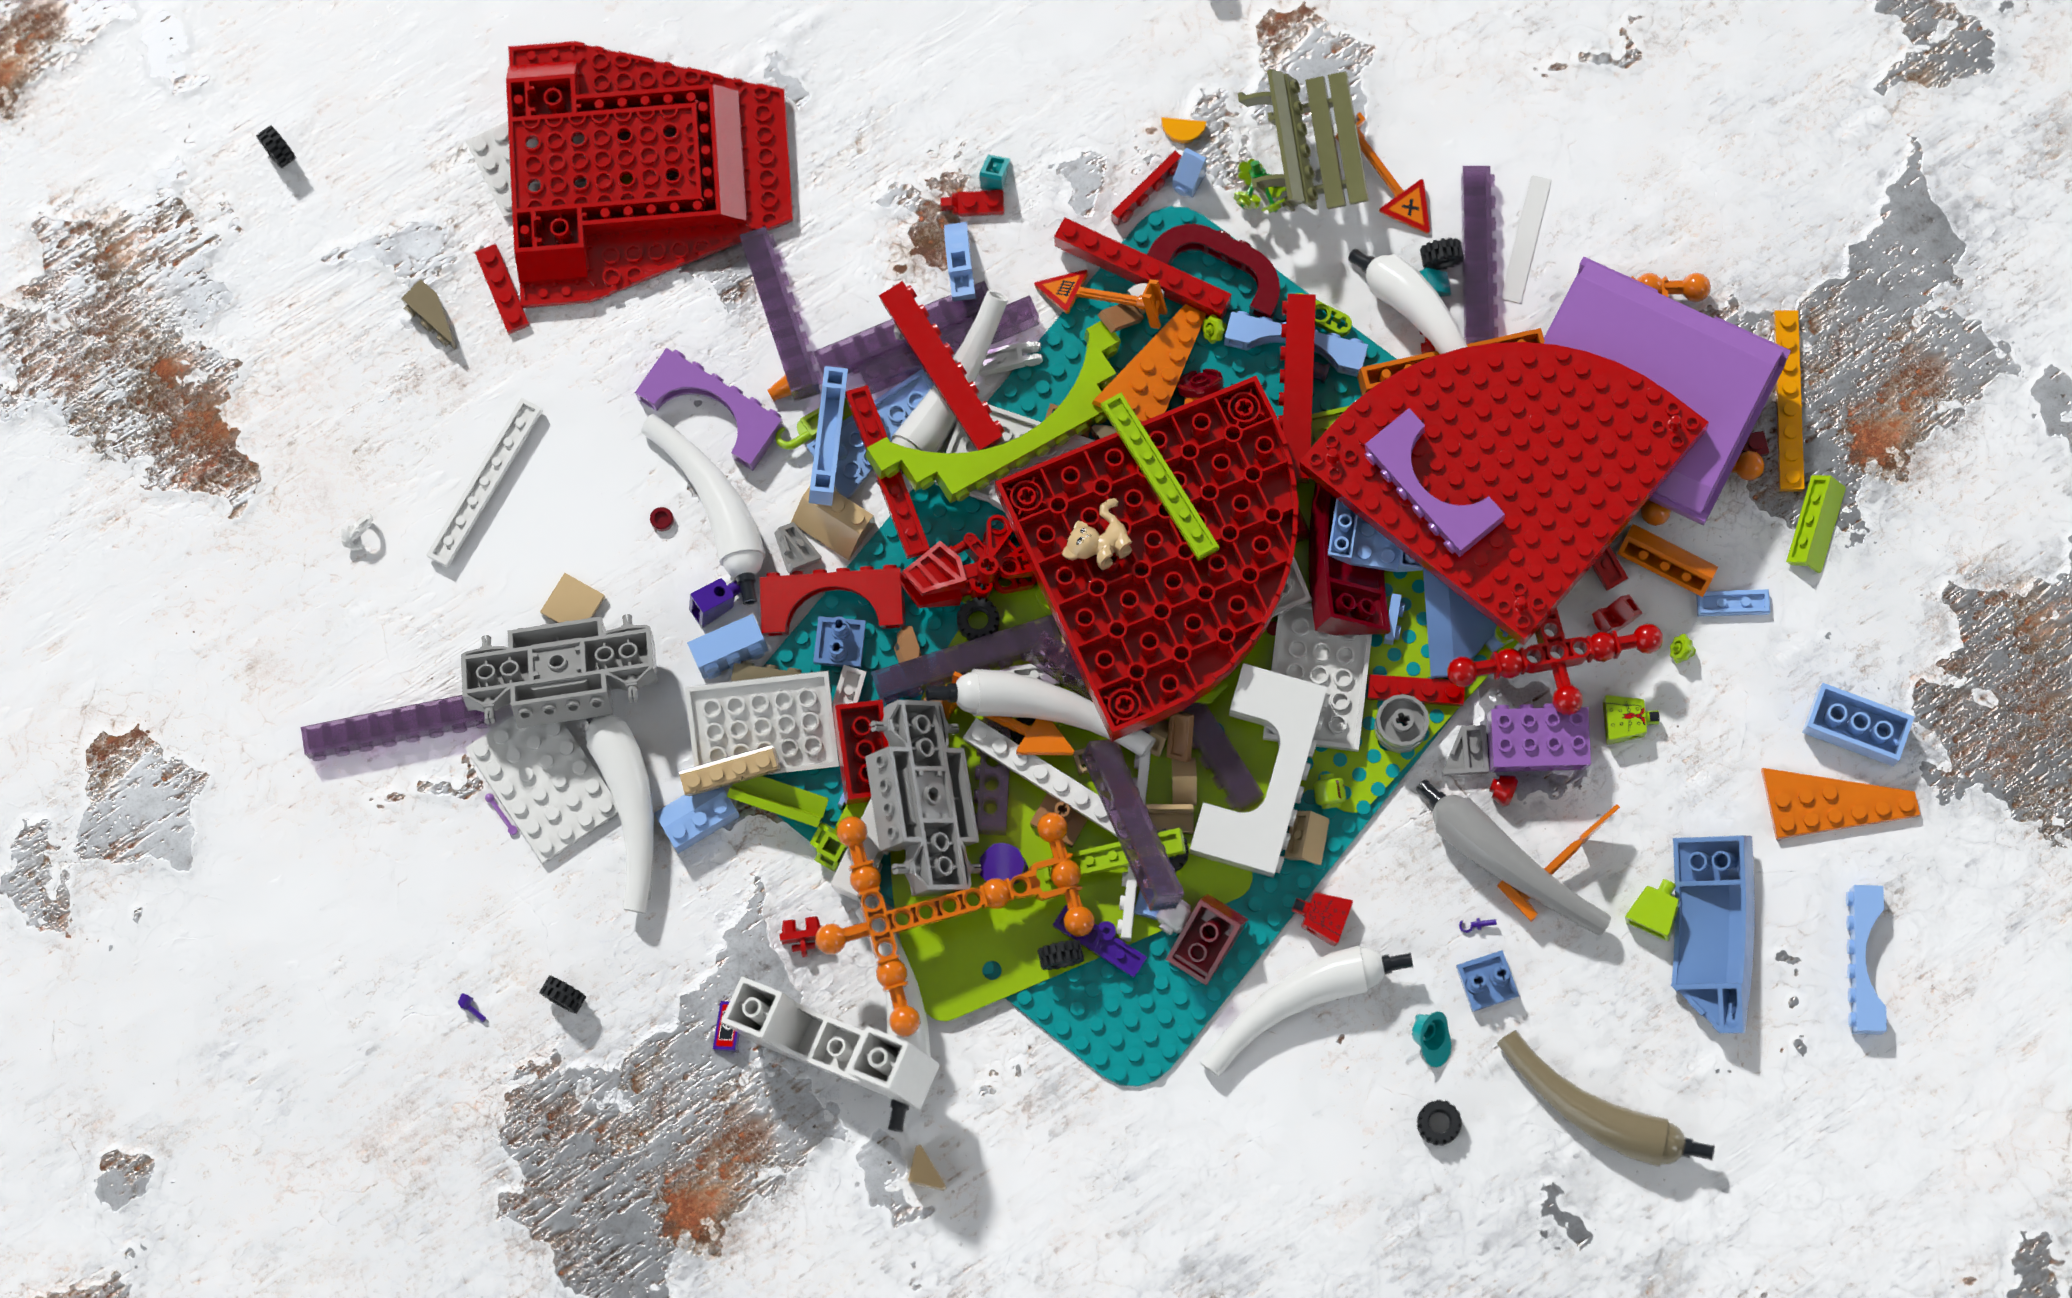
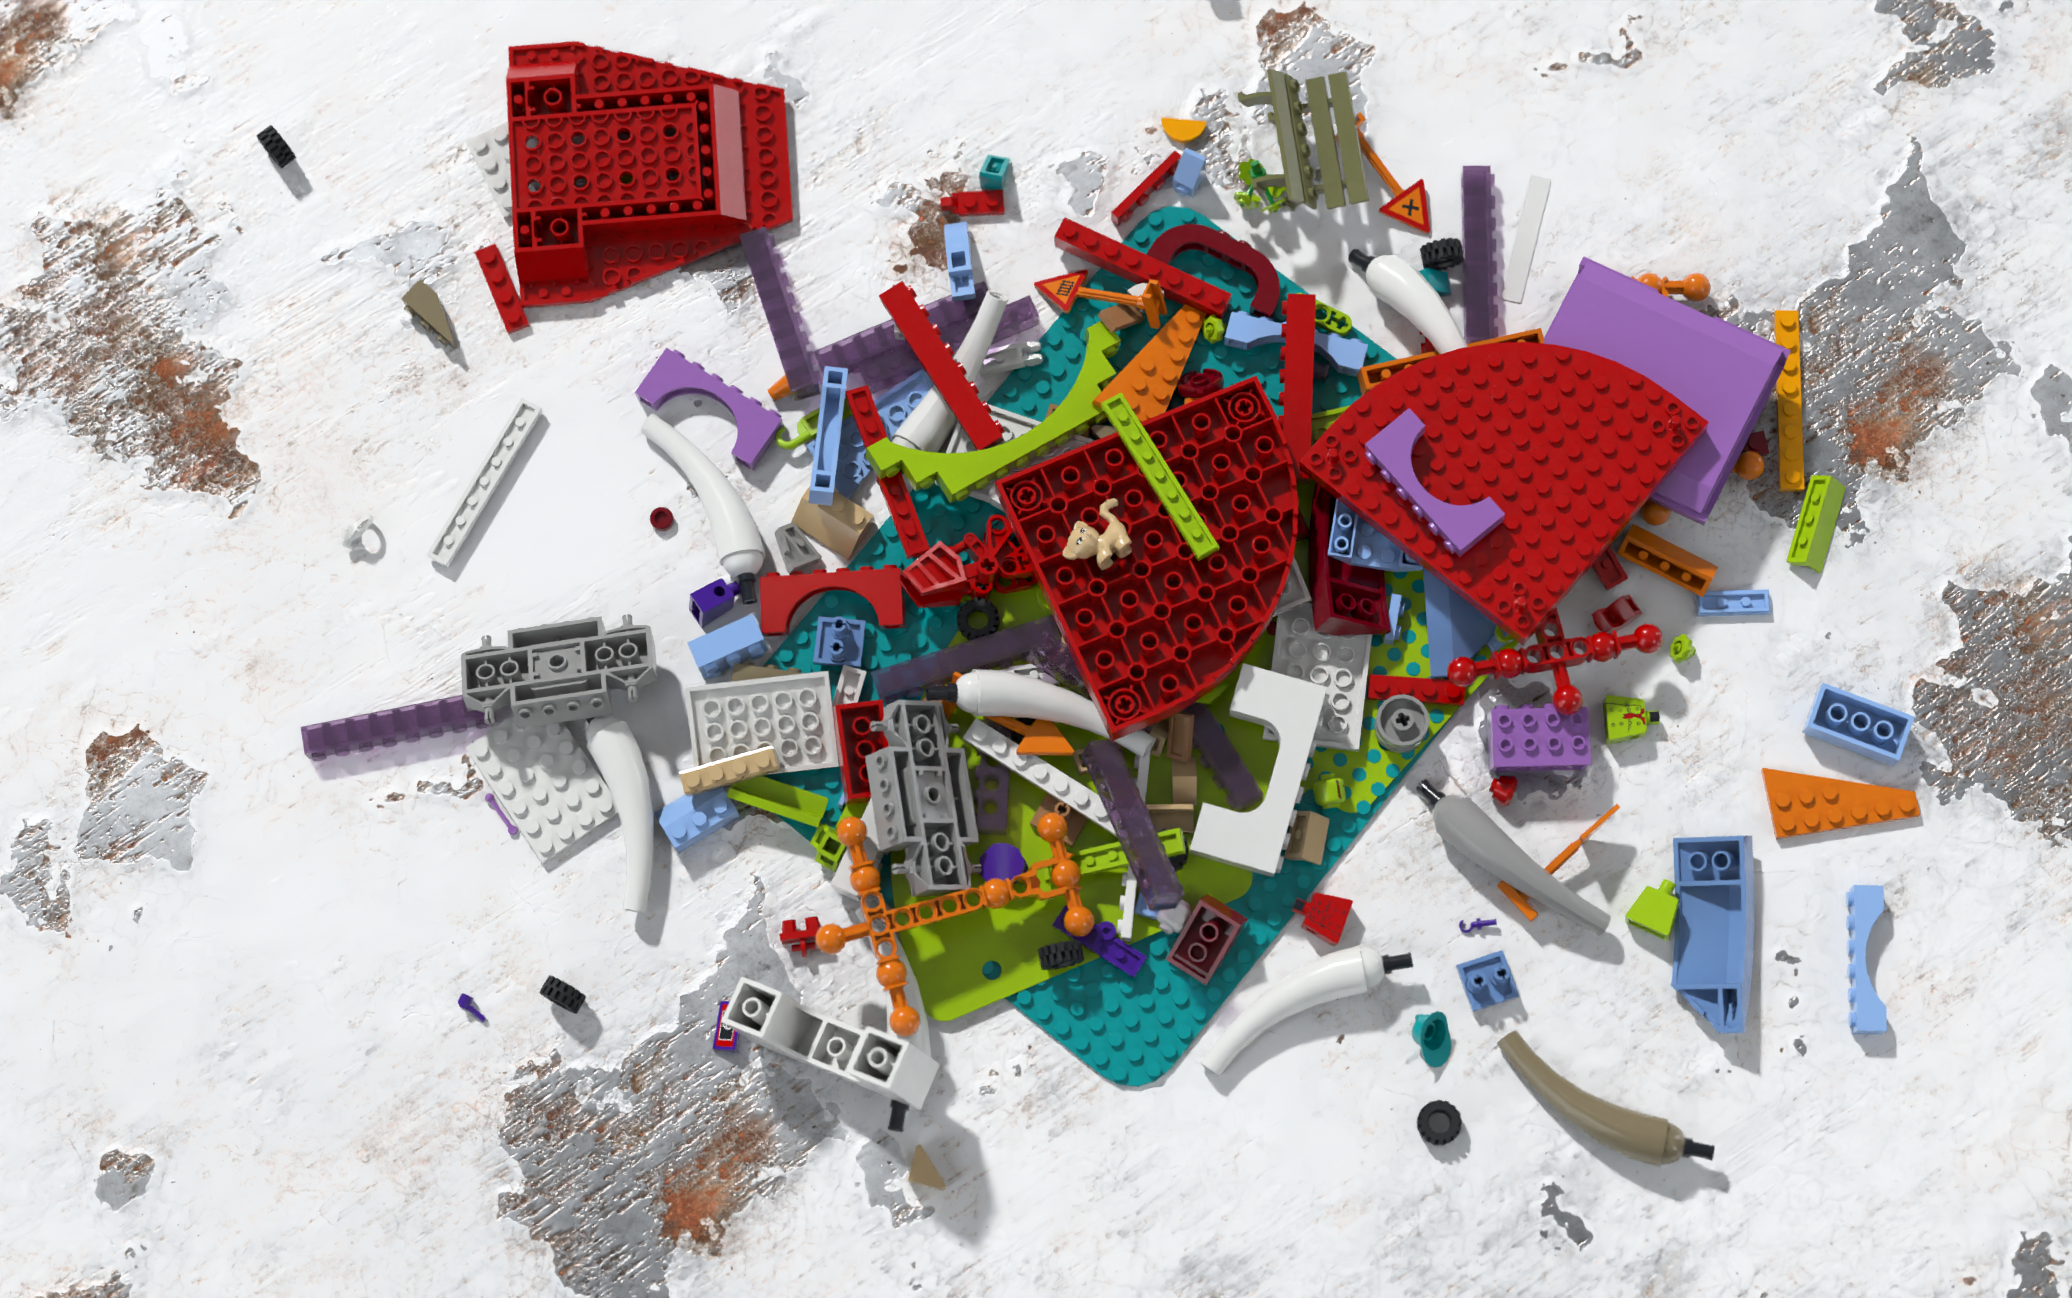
(572, 601): tan tile -> none
(907, 645): medium nougat rock -> none
(1468, 753): light grey wing -> none

